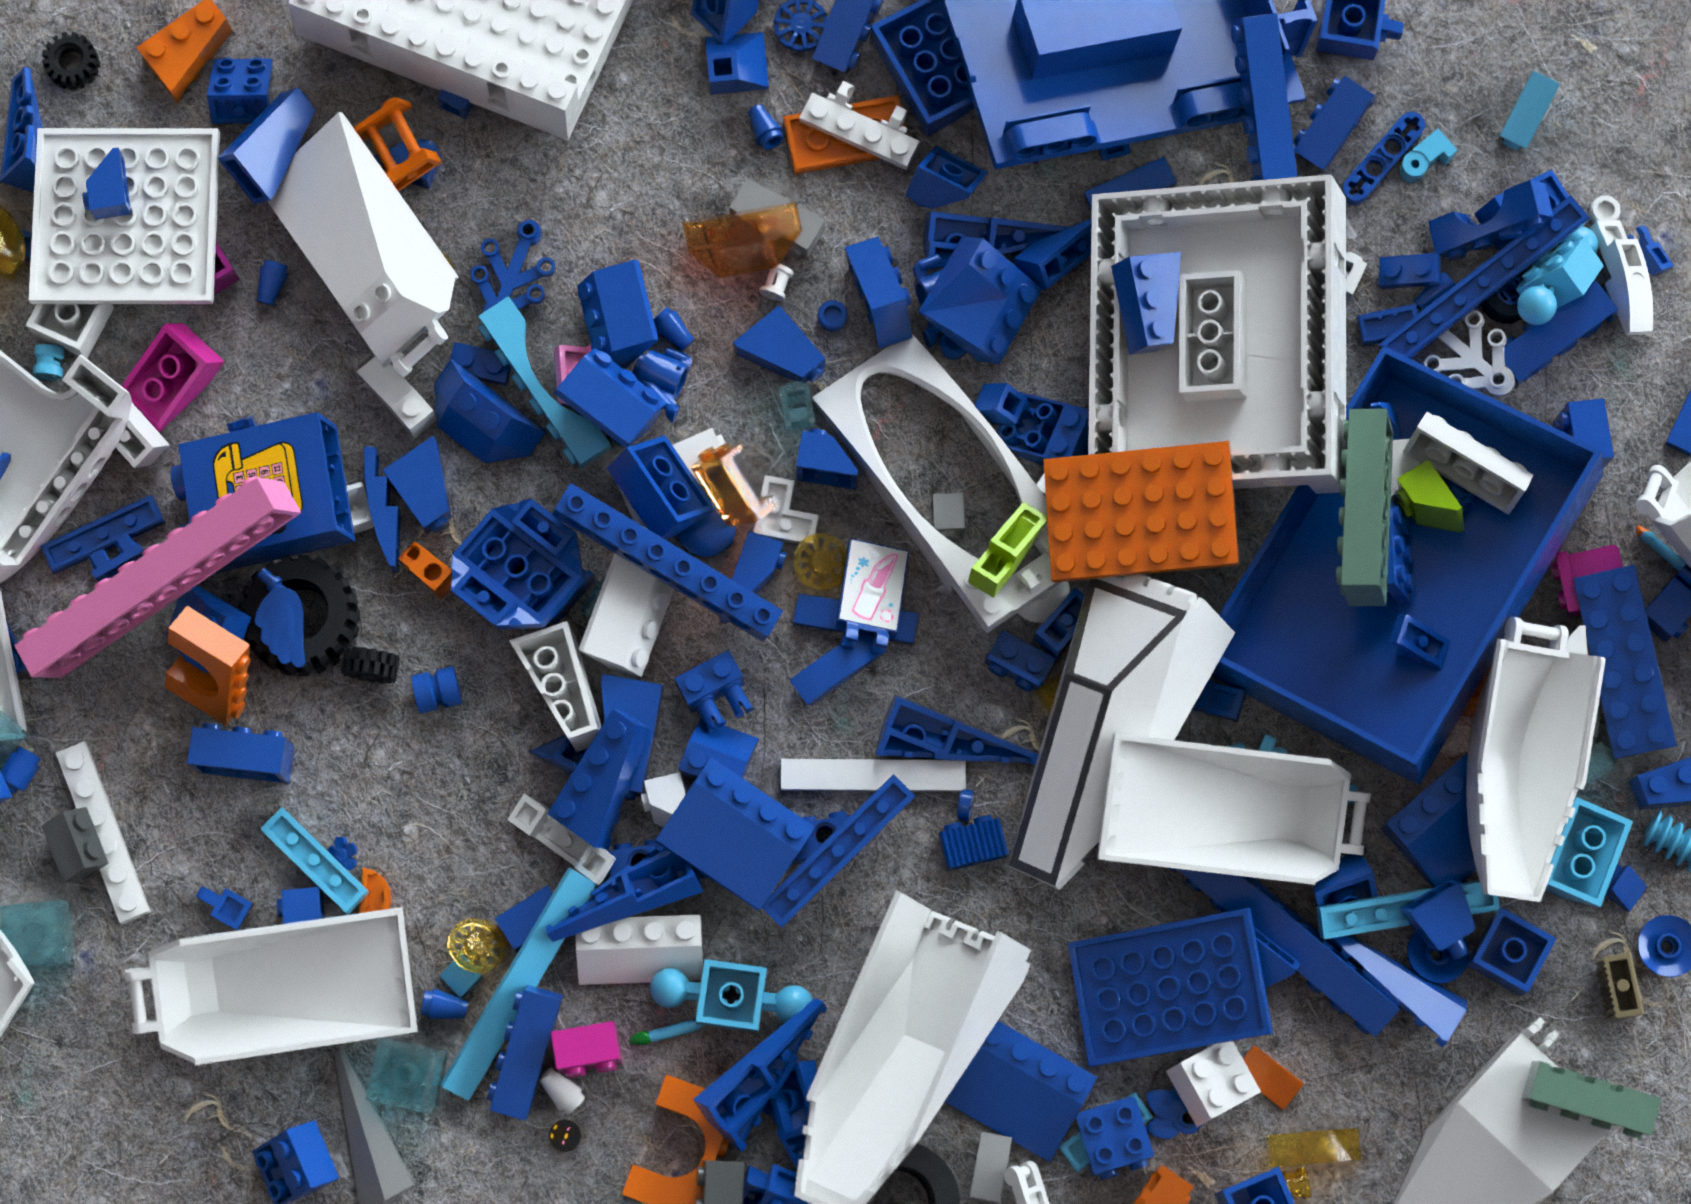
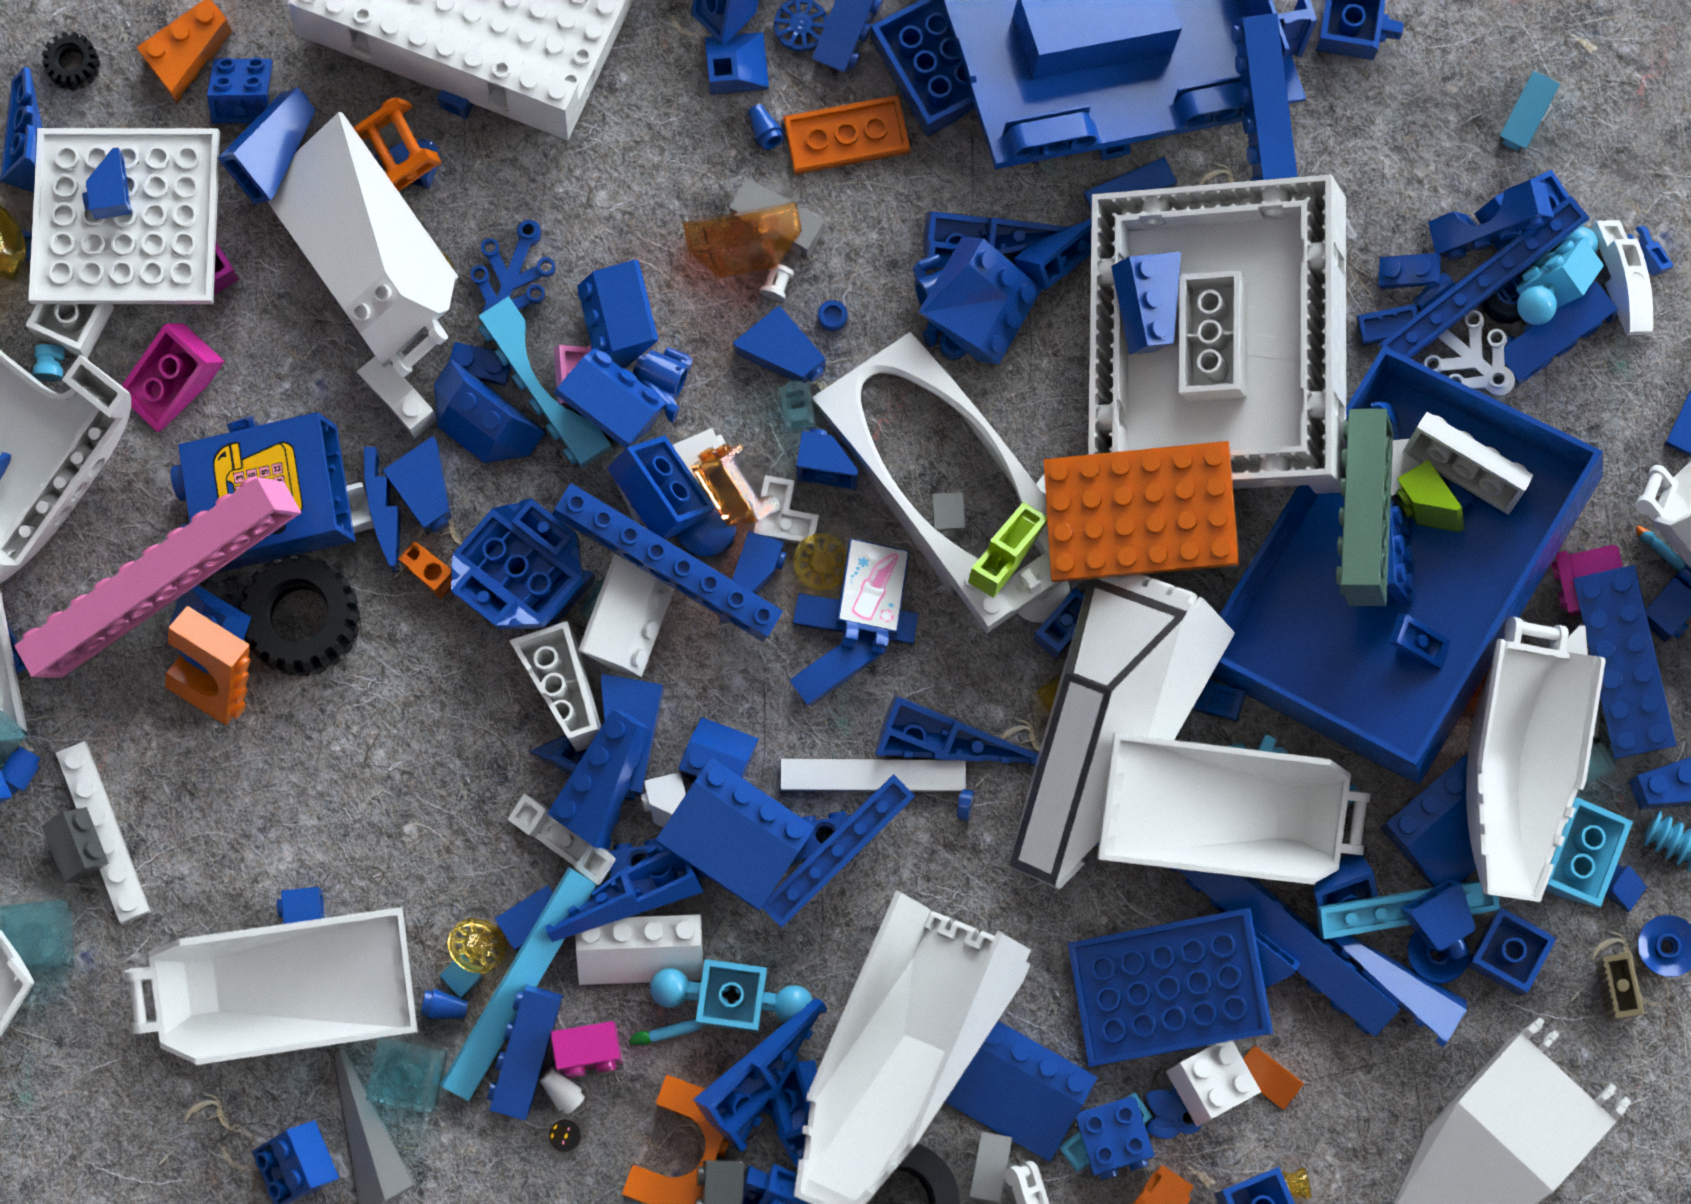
(102, 533): blue tile -> none
(108, 568): blue hips -> none
(140, 440): white brick -> none
(228, 907): blue plate -> none
(241, 753): blue brick -> none
(271, 280): blue cone -> none
(281, 621): blue animal -> none
(314, 860): medium azure plate -> none
(342, 852): blue plant -> none
(370, 665): black tyre -> none
(380, 892): orange tile -> none
(436, 689): blue wheel -> none
(672, 328): blue cone -> none
(708, 683): blue brick -> none
(837, 119): white hinge -> none
(880, 290): blue wedge -> none
(943, 179): blue slope -> none
(972, 843): blue brick -> none
(1000, 403): blue brick -> none
(1019, 661): blue bracket -> none
(1047, 430): blue slope -> none
(1313, 1147): clear yellow slope -> none
(1333, 122): blue wedge -> none
(1354, 270): white bracket -> none
(1384, 159): blue beam -> none
(1426, 154): medium azure leg -> none
(1588, 423): blue brick -> none
(1591, 1098): sand green wedge -> none
(1604, 209): white tile -> none

